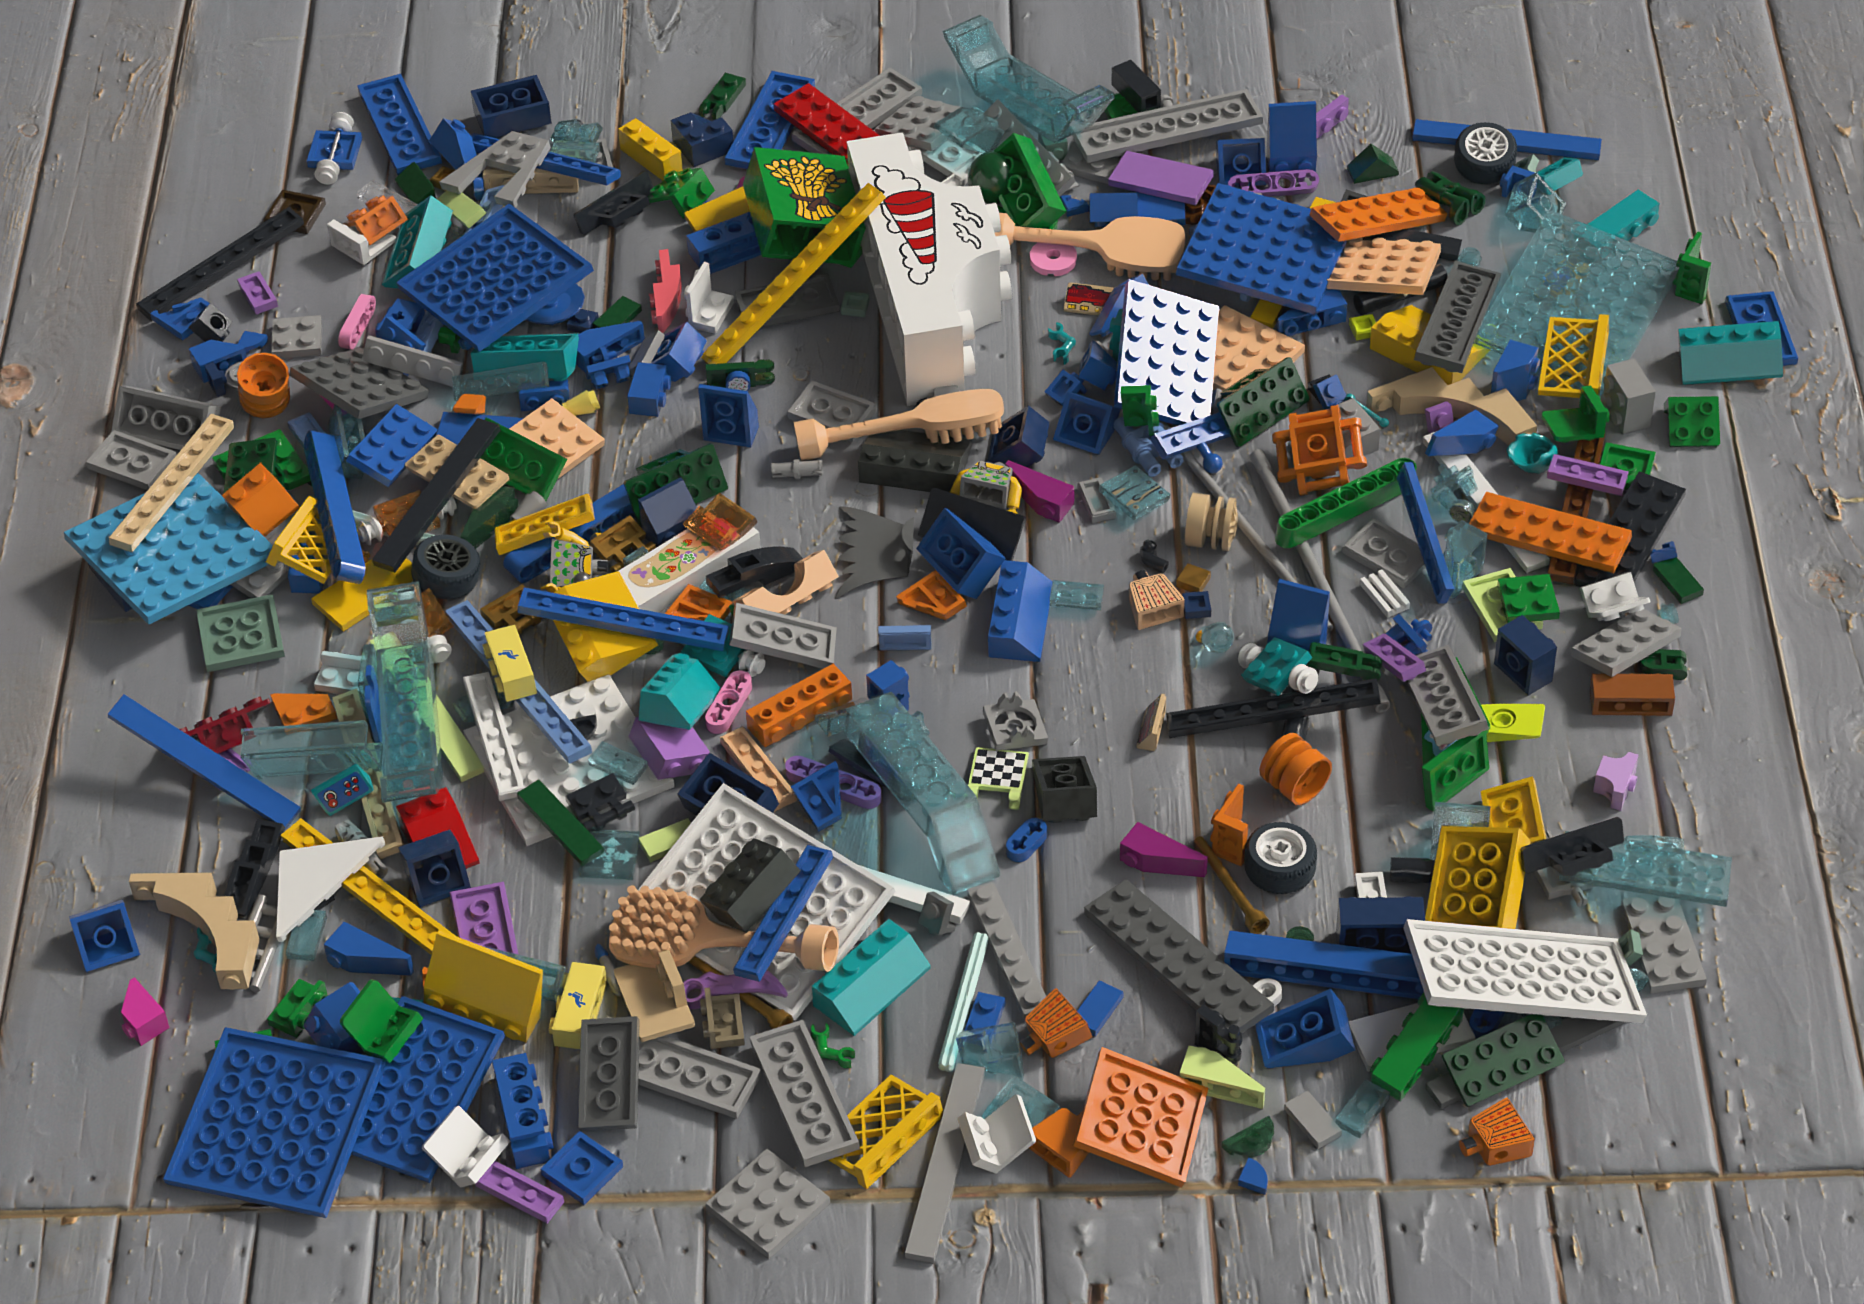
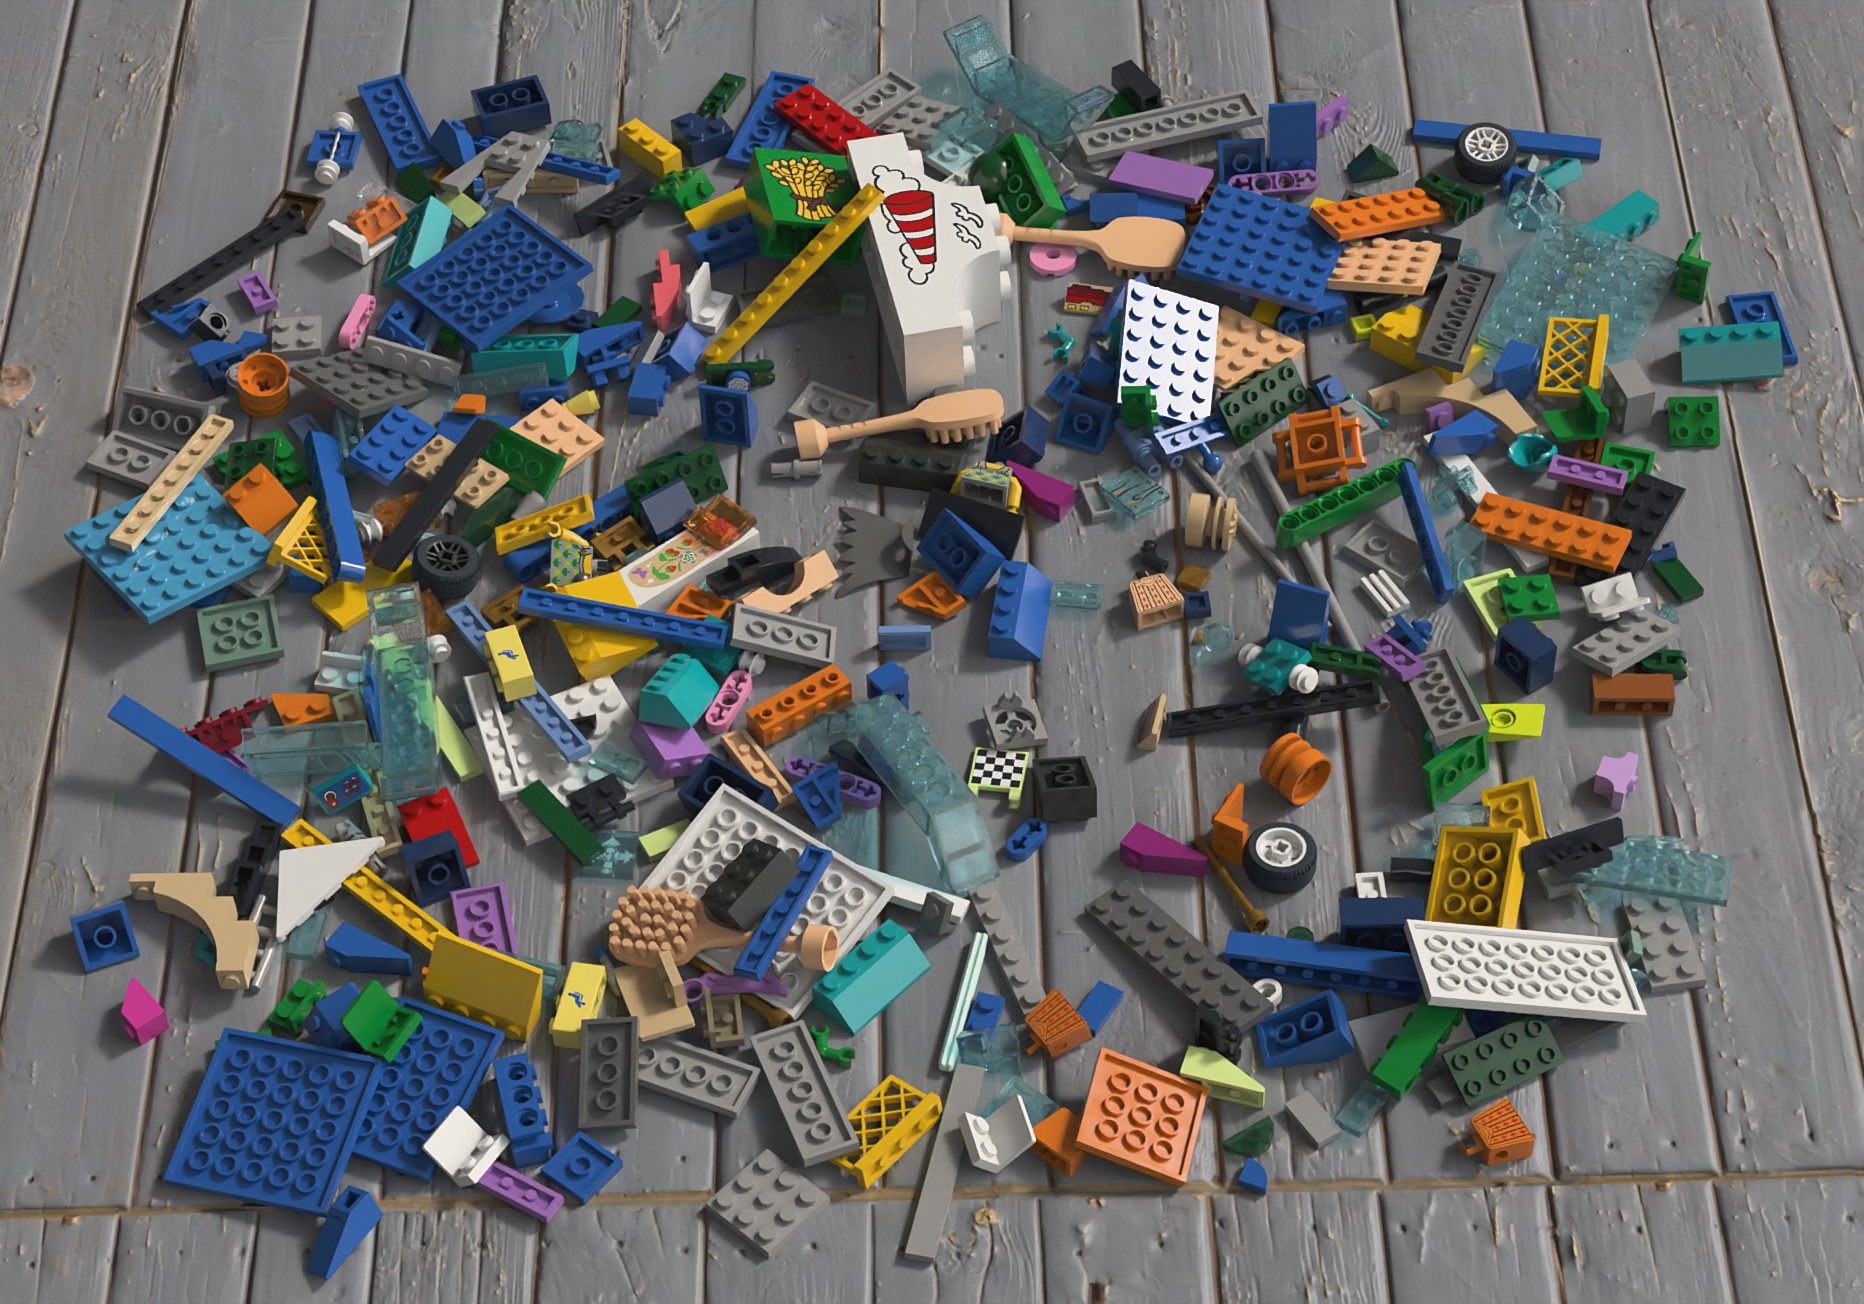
(344, 1228): none -> blue slope
(1461, 510): tile -> none

